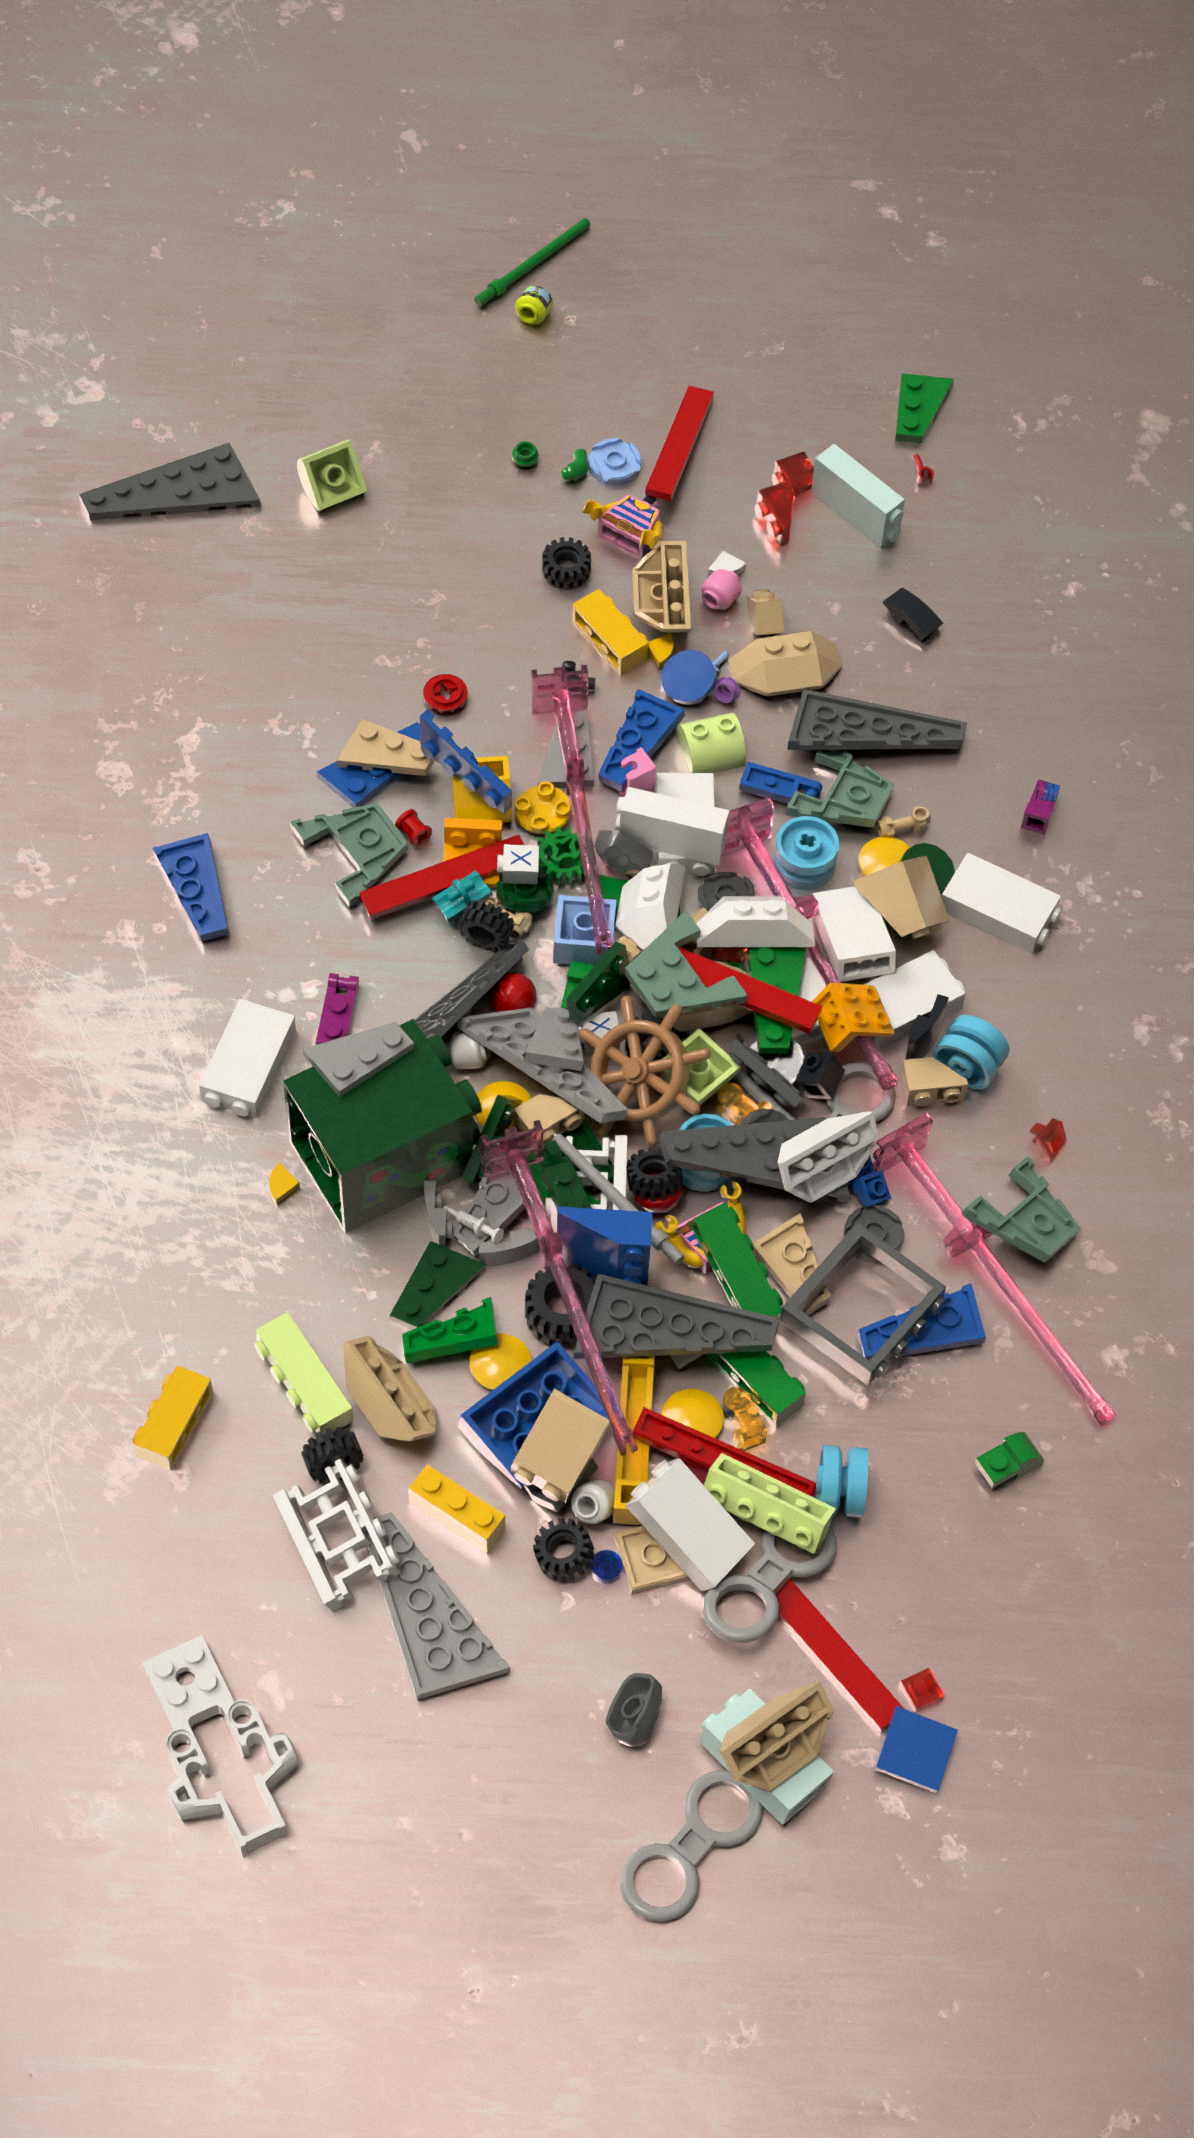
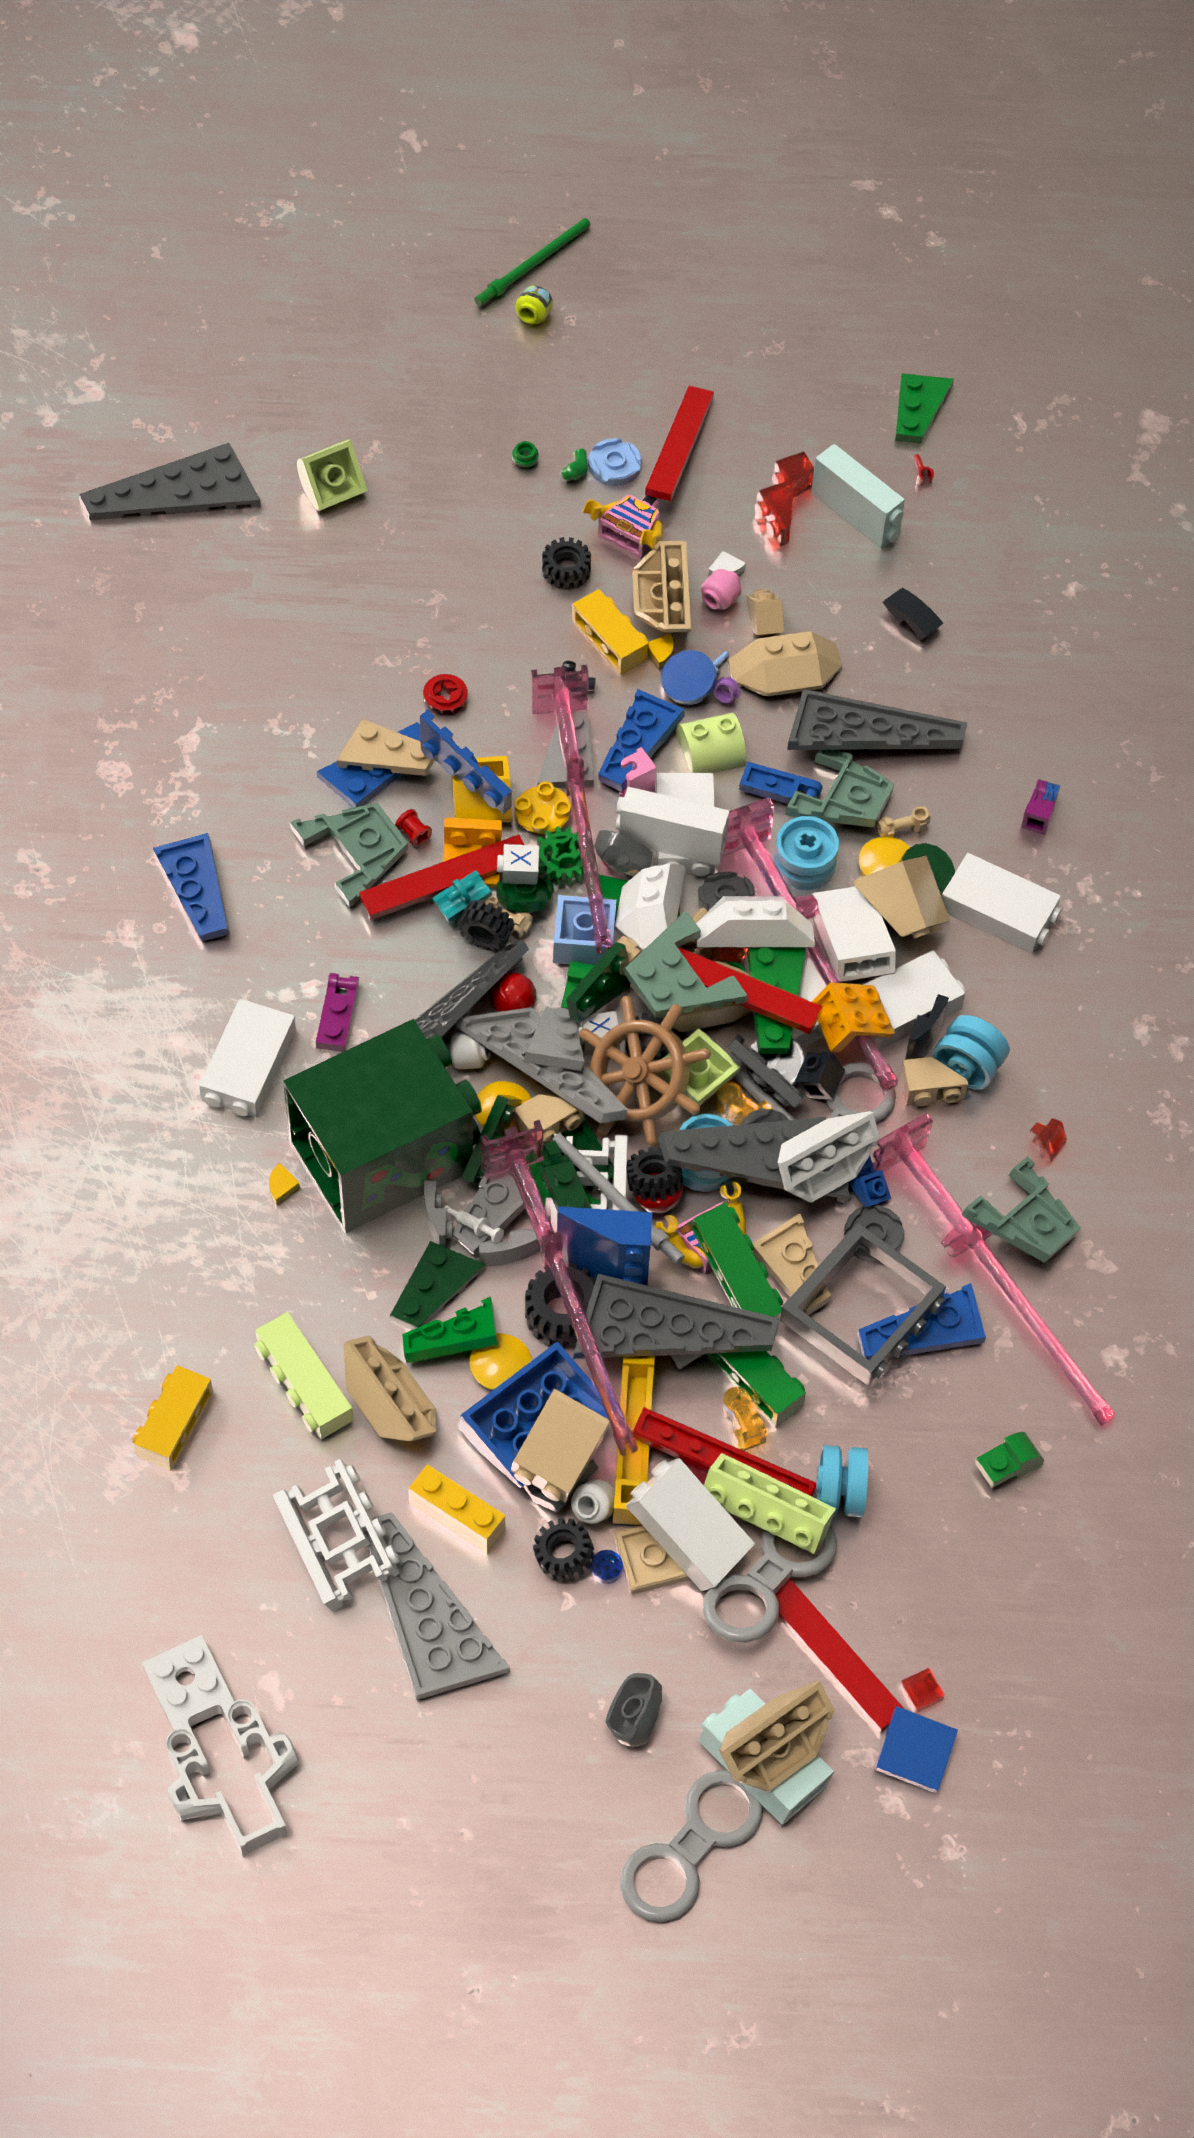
(328, 1448): black tyre -> none
(357, 1057): light grey wing -> none
(695, 1409): yellow dish -> none

